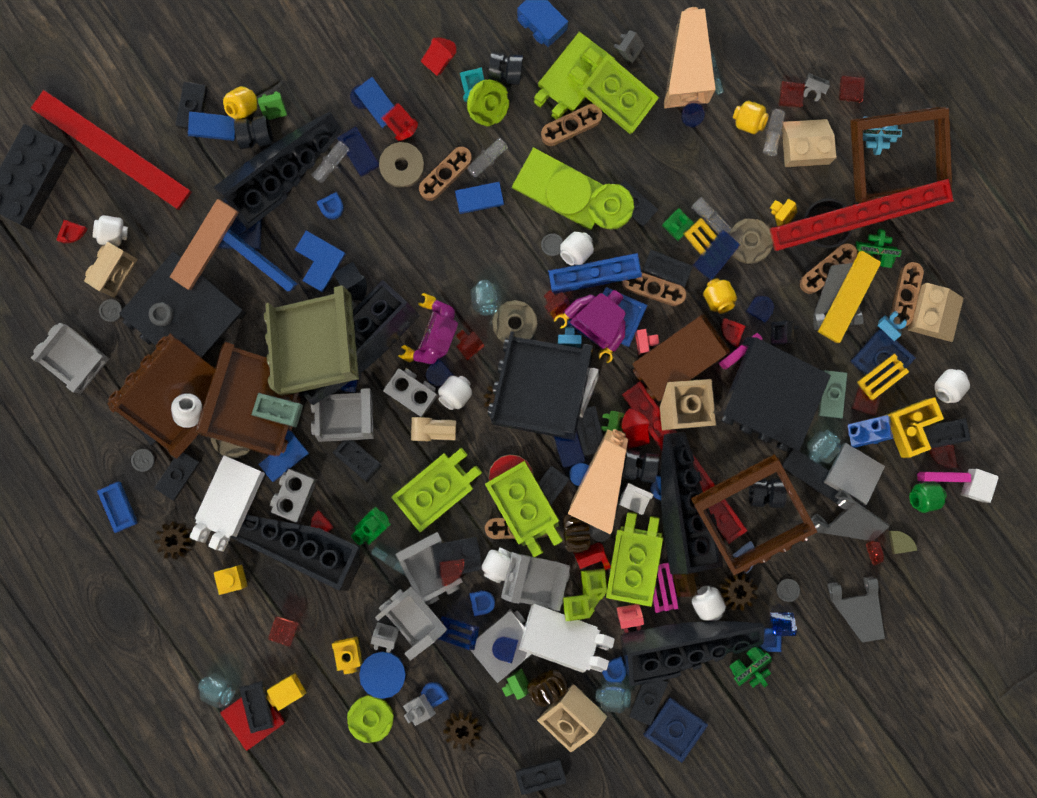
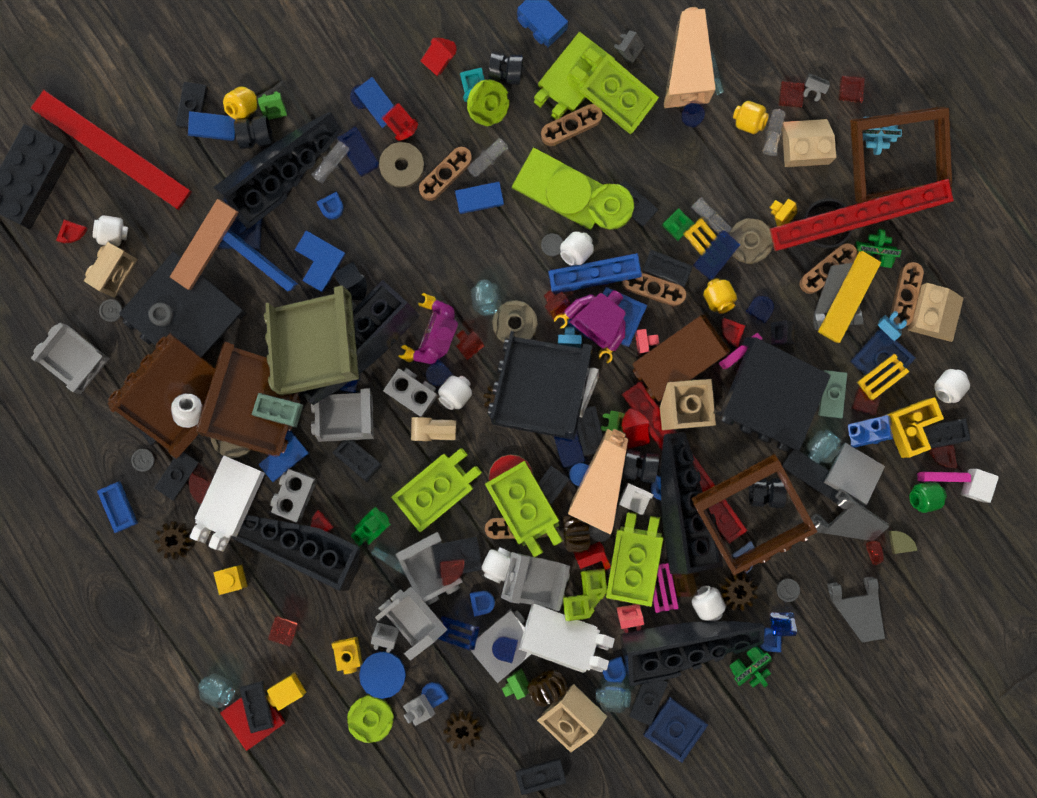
(198, 487): none -> clear red tile

